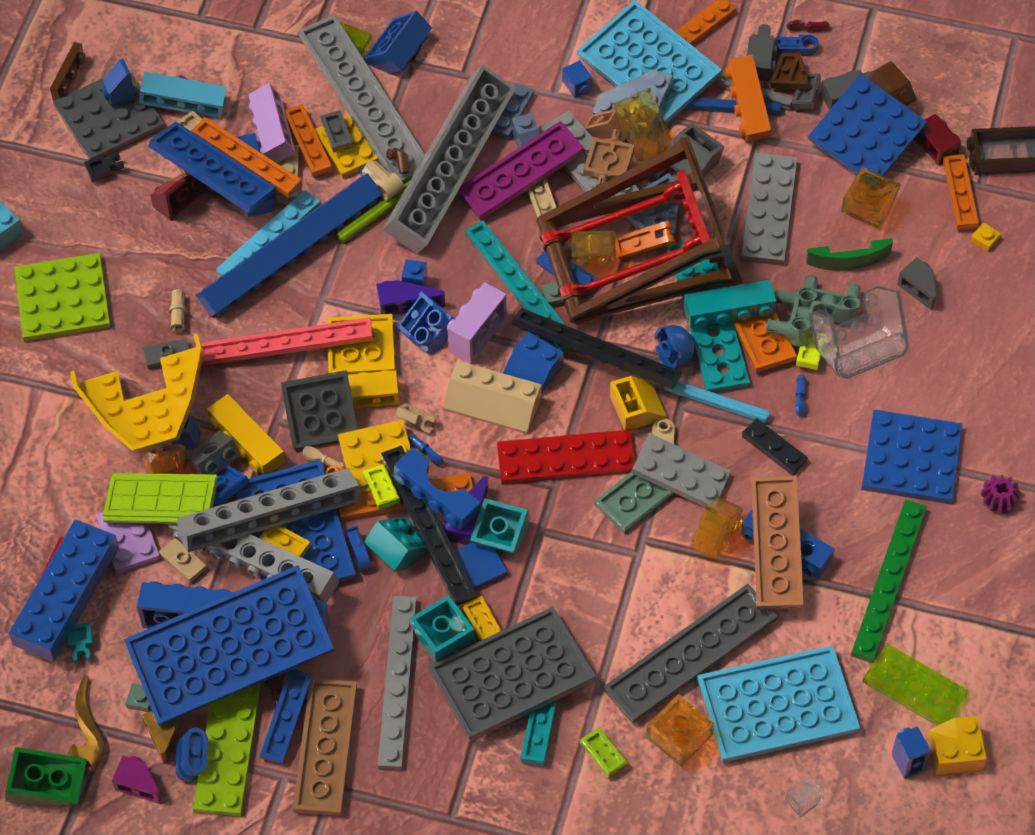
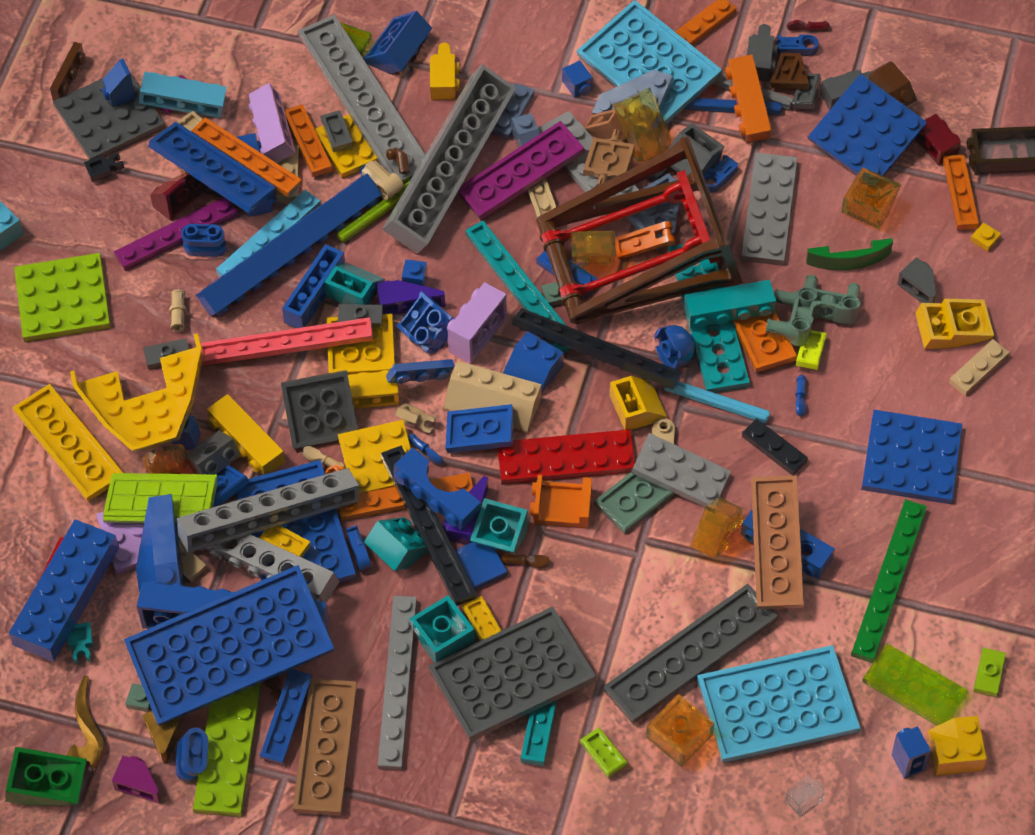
(67, 442): none -> yellow plate
(159, 547): none -> blue wedge
(170, 235): none -> magenta plate
(203, 240): none -> blue brick
(311, 288): none -> blue brick
(351, 284): none -> teal slope
(357, 311): none -> dark grey plate
(381, 486): neon yellow plate -> none
(420, 371): none -> blue plate
(442, 74): none -> yellow hinge
(479, 428): none -> blue plate
(535, 561): none -> reddish brown piece
(561, 503): none -> orange panel
(721, 173): none -> blue piece
(863, 340): clear windscreen -> none
(953, 323): none -> yellow slope
(979, 367): none -> tan plate
(989, 672): none -> lime plate
(1000, 493): magenta gear -> none

